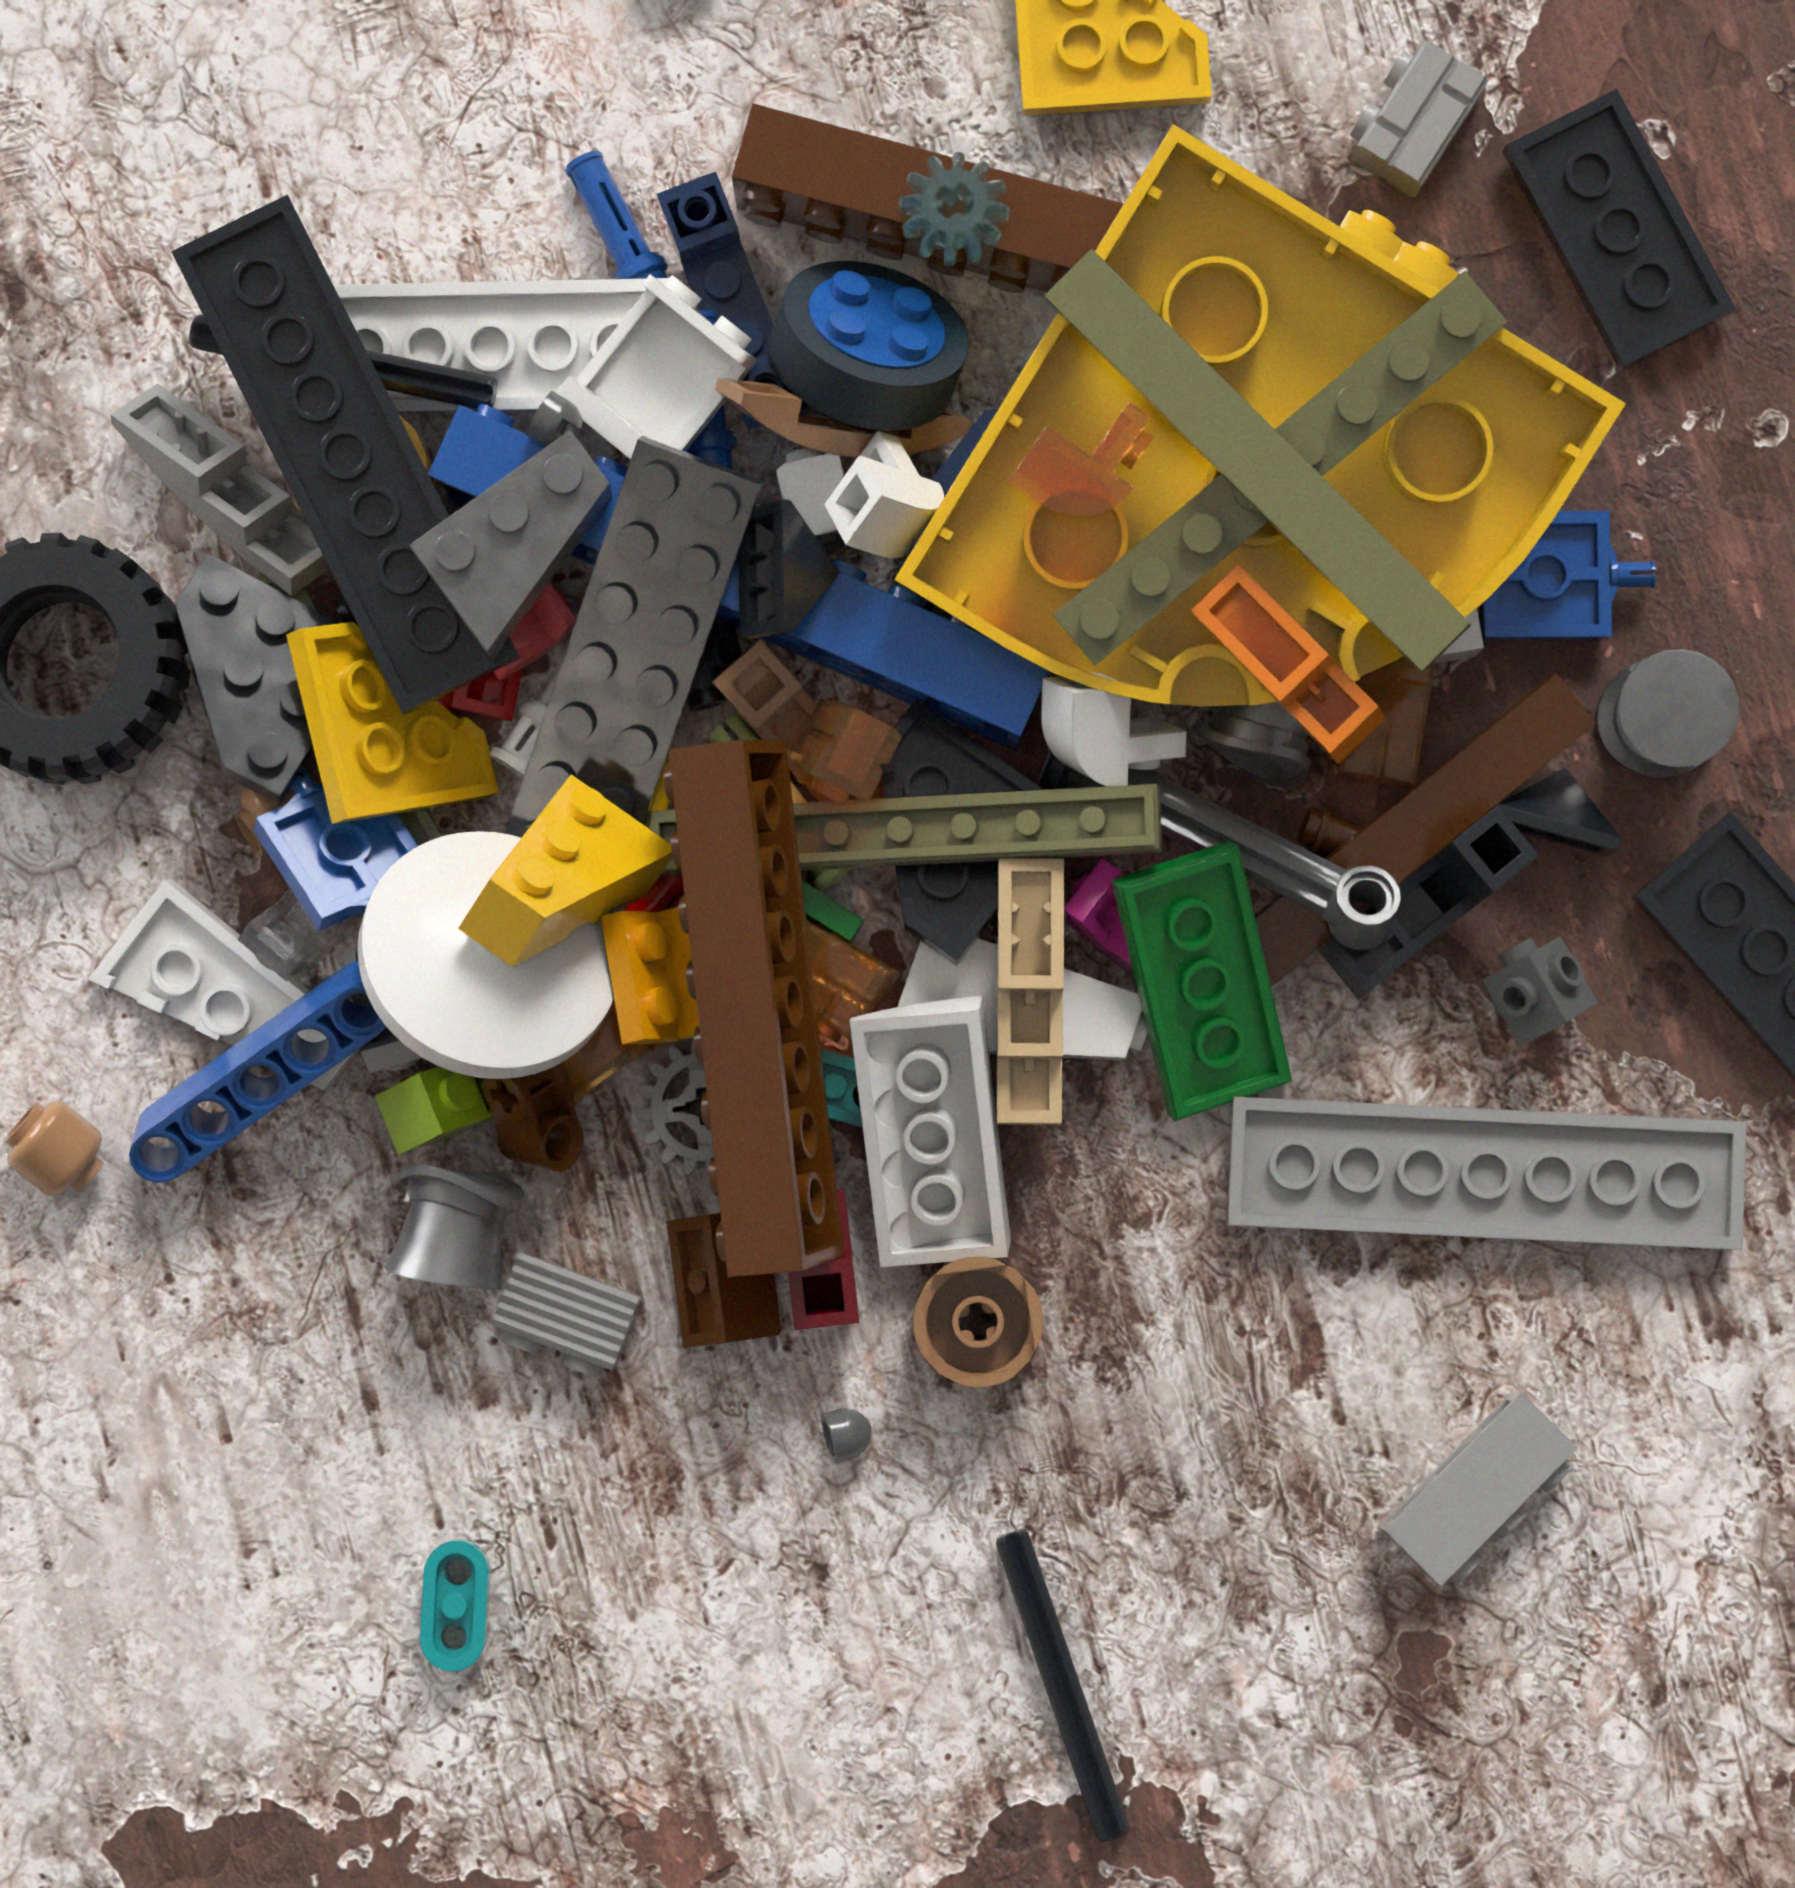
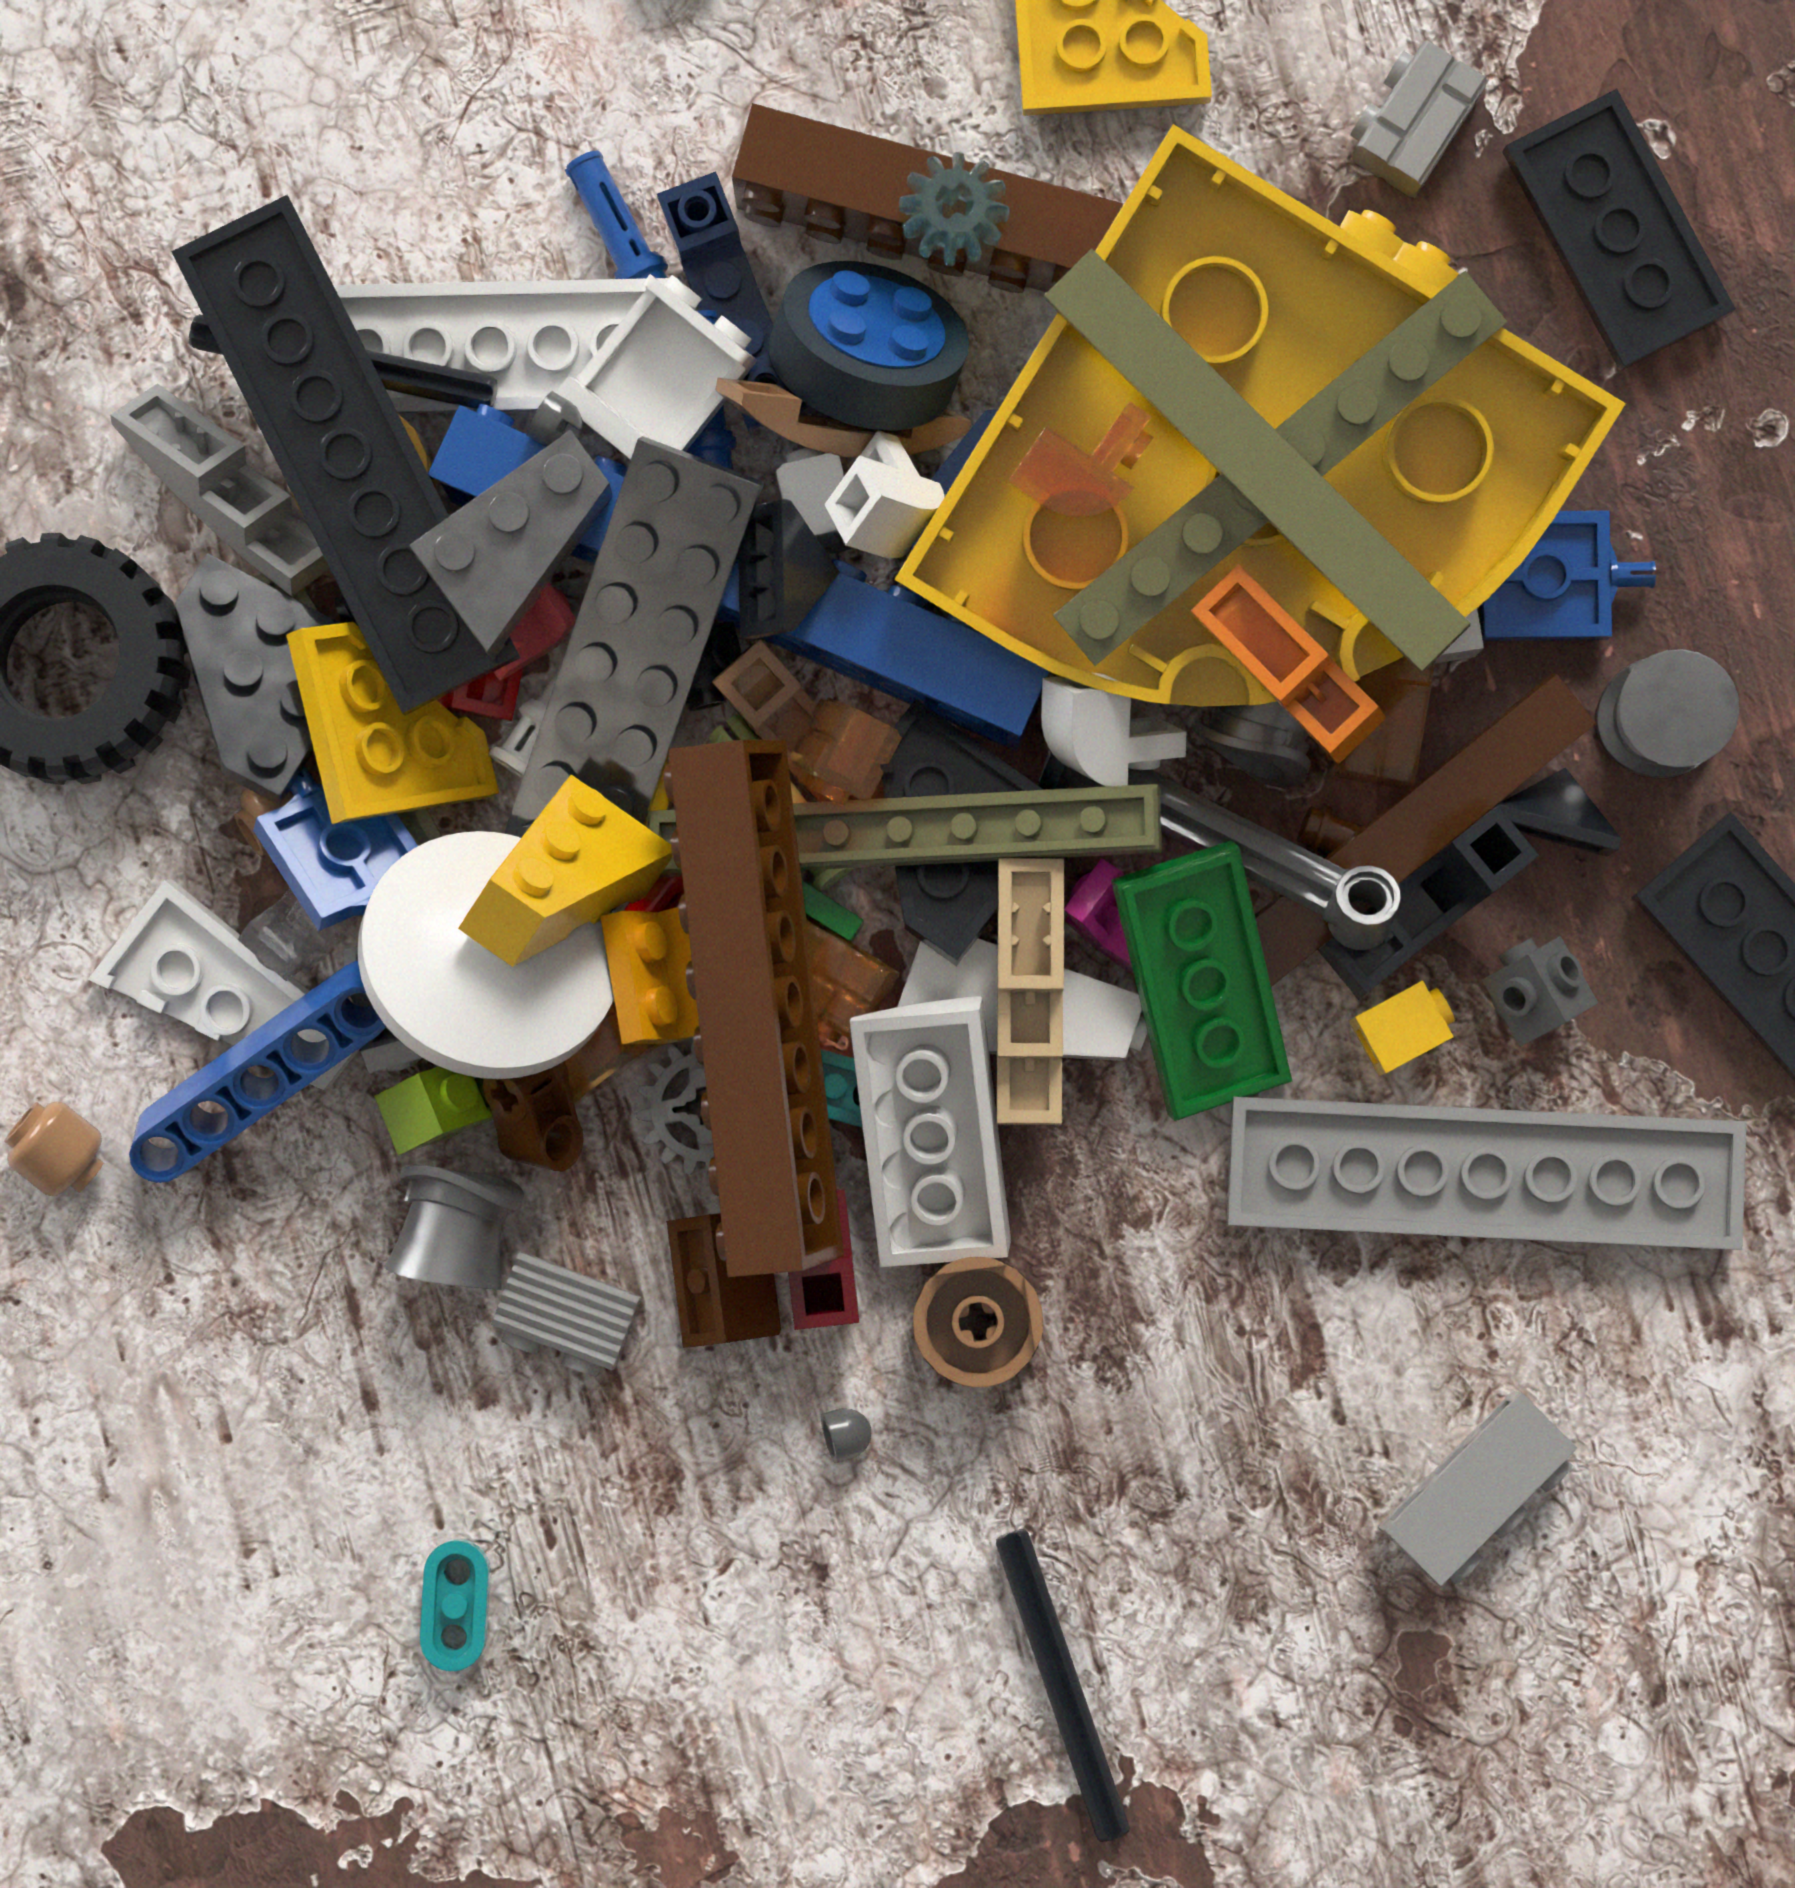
(1403, 1027): none -> yellow brick

